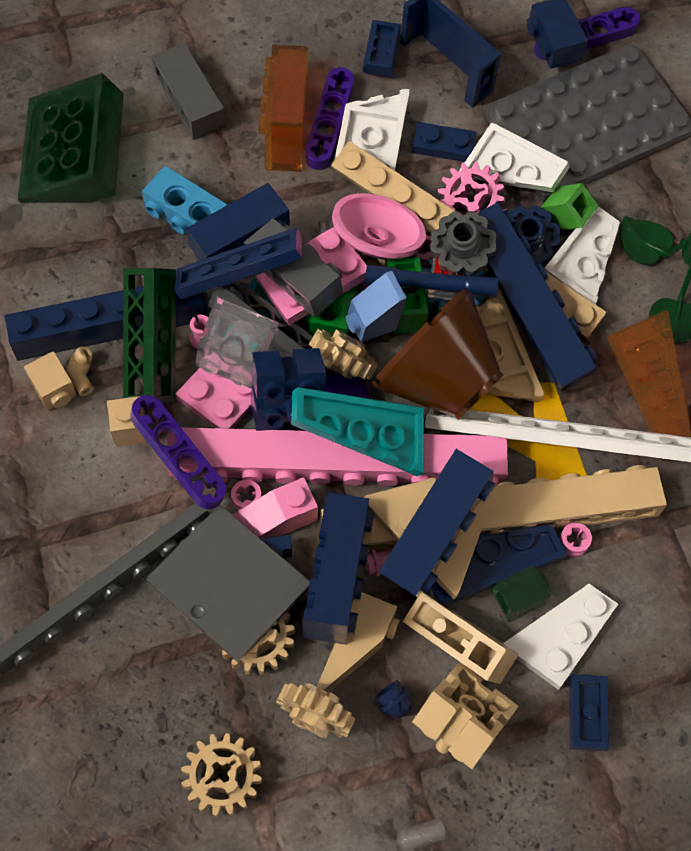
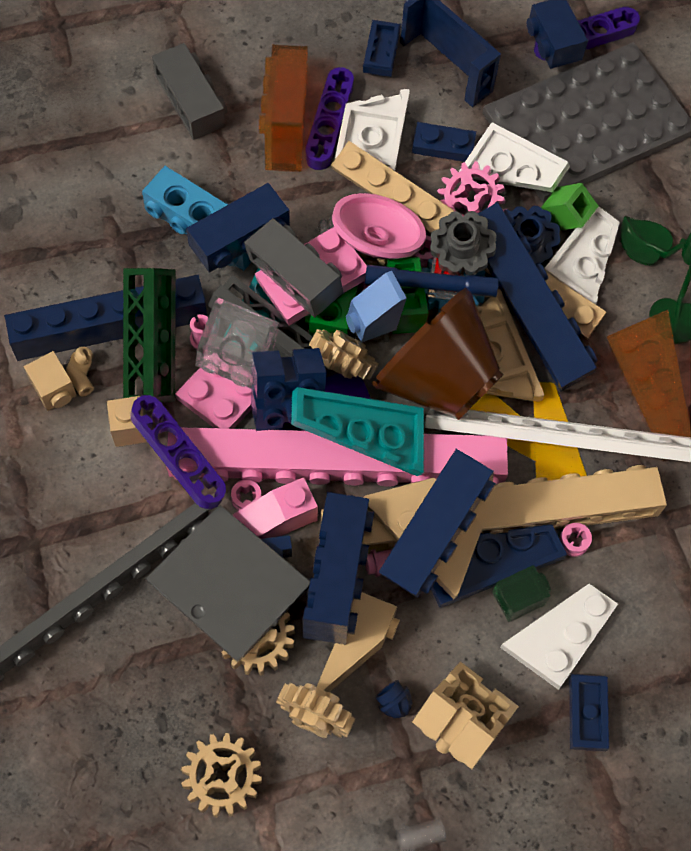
(72, 143): clear green slope -> none
(239, 263): dark blue plate -> none
(461, 638): tan slope -> none

